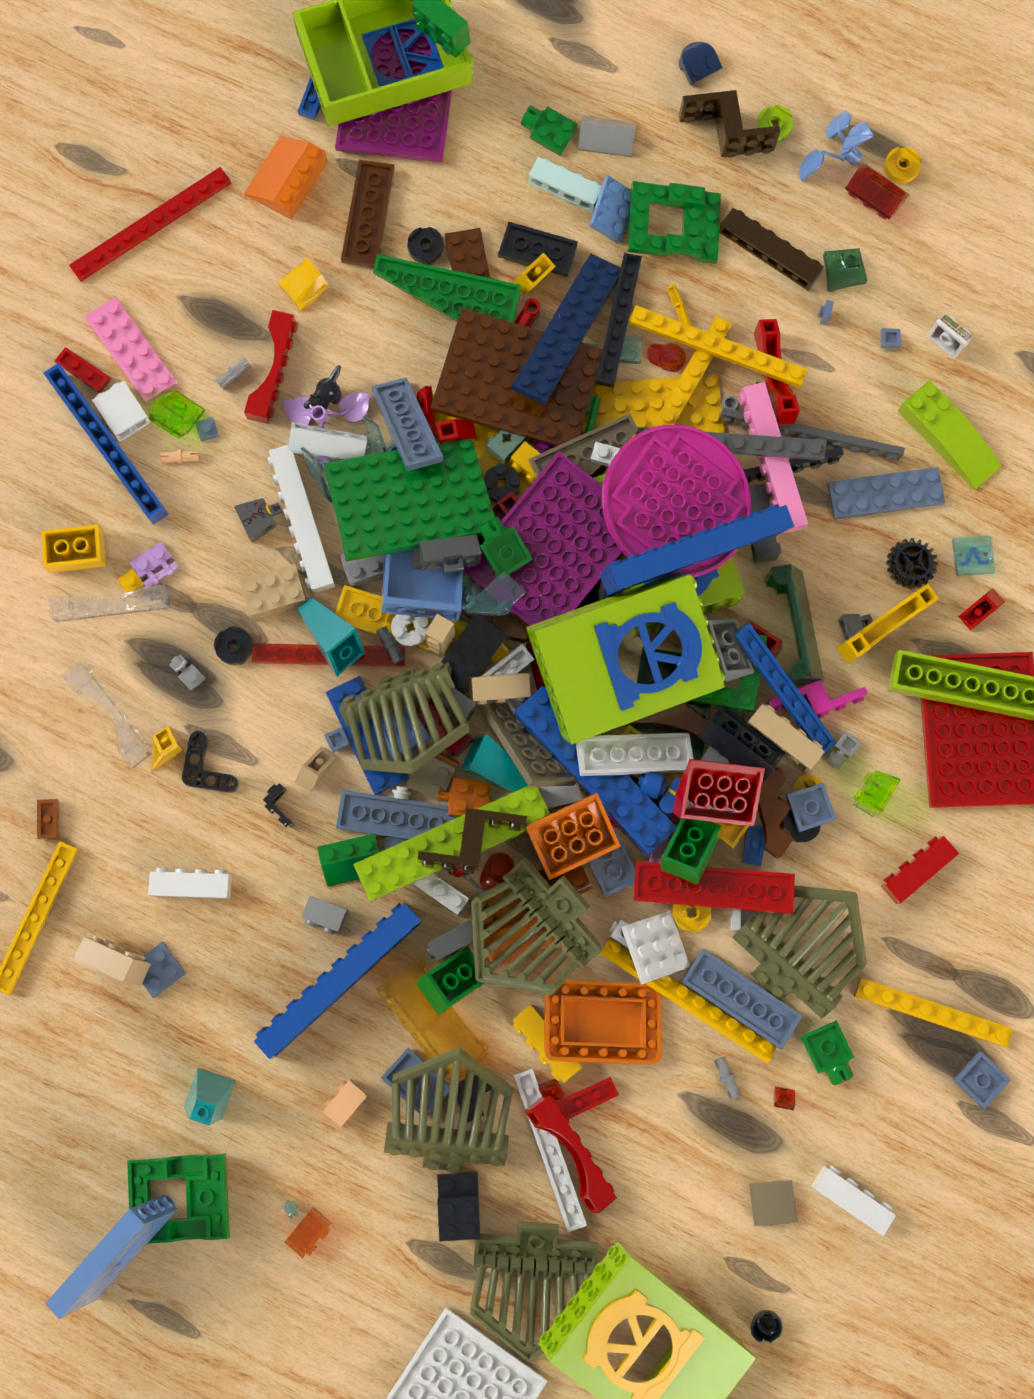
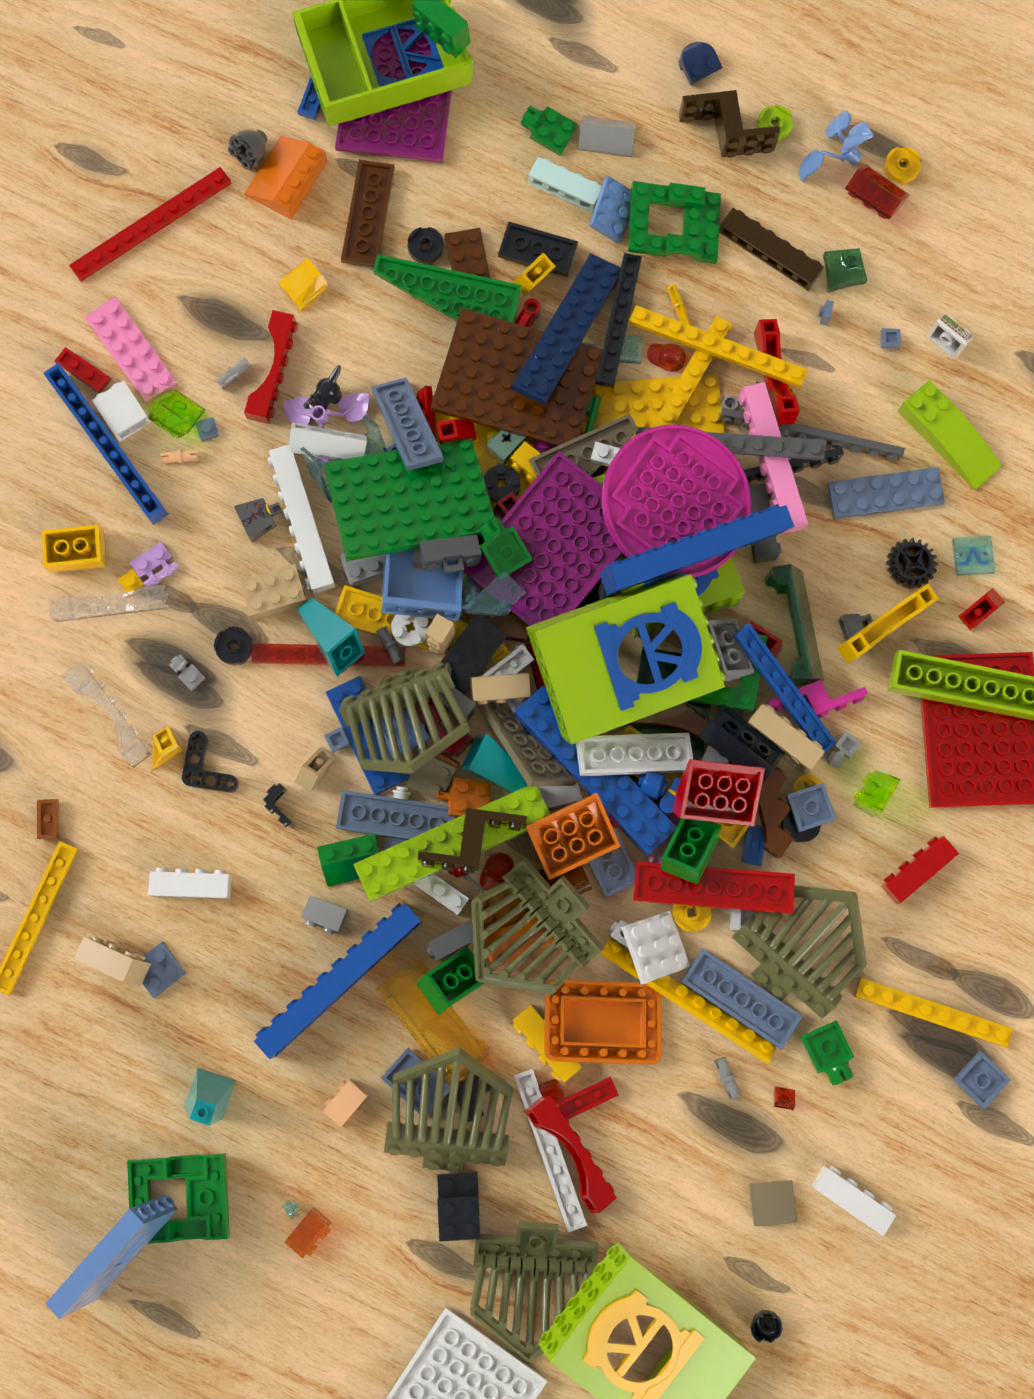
(248, 147): none -> dark grey piece

